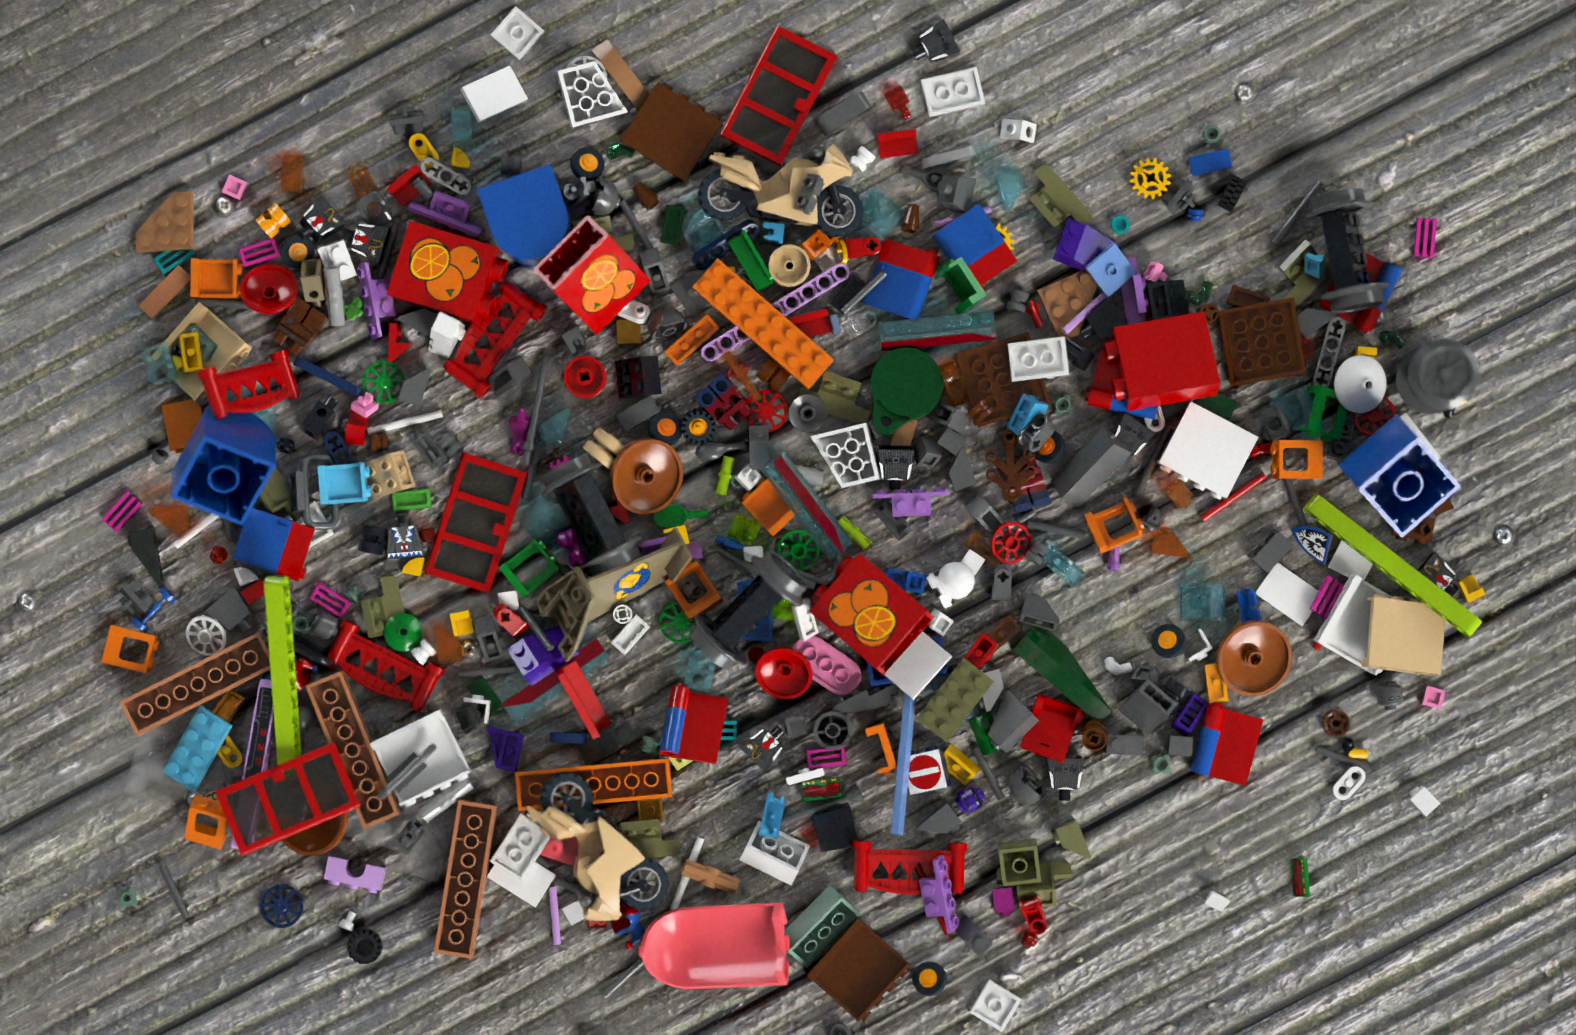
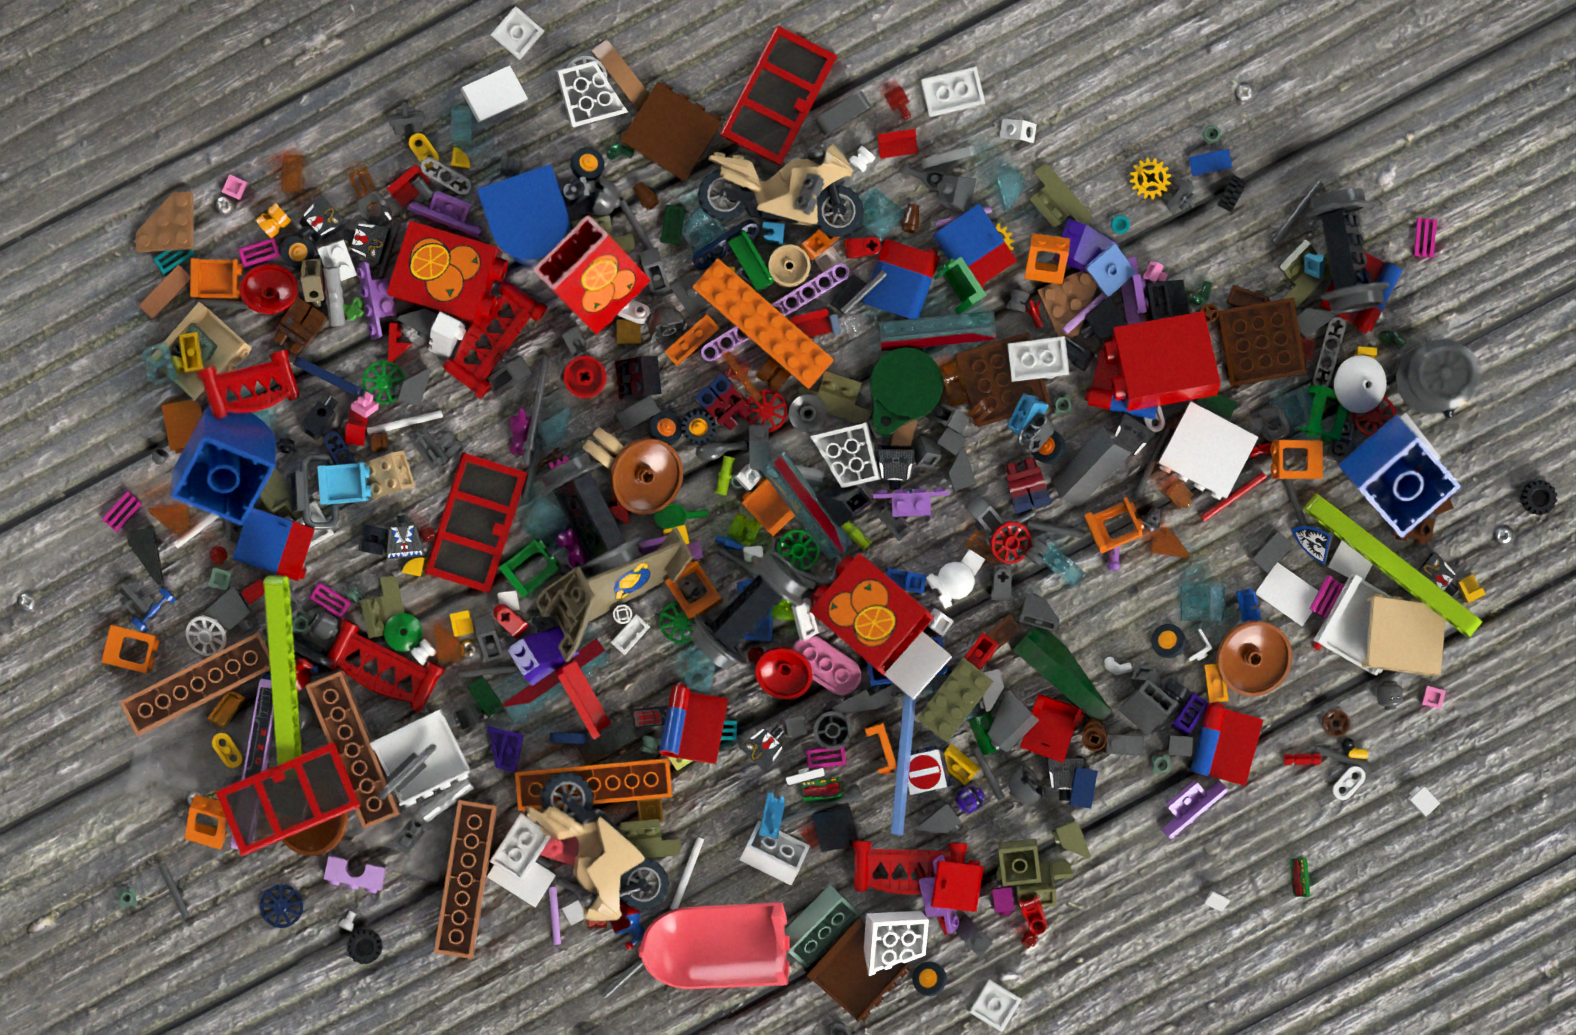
(197, 748): medium azure plate -> none
(220, 579): none -> sand green plate
(245, 576): white tile -> none
(411, 500): bright green tile -> none
(480, 699): white bracket -> none
(536, 629): dark grey bar -> none
(649, 716): none -> tile
(710, 876): medium nougat piece -> none
(842, 249): yellow piece -> none
(843, 503): none -> black slope
(894, 938): none -> white wedge
(936, 44): torso -> none
(957, 885): none -> red door
(1010, 469): reddish brown plant -> none
(1044, 271): none -> orange window
(1083, 787): none -> dark blue panel
(1190, 804): none -> medium lavender bracket
(1195, 214): blue plate -> none
(1302, 759): none -> red axle
(1550, 497): none -> black tyre

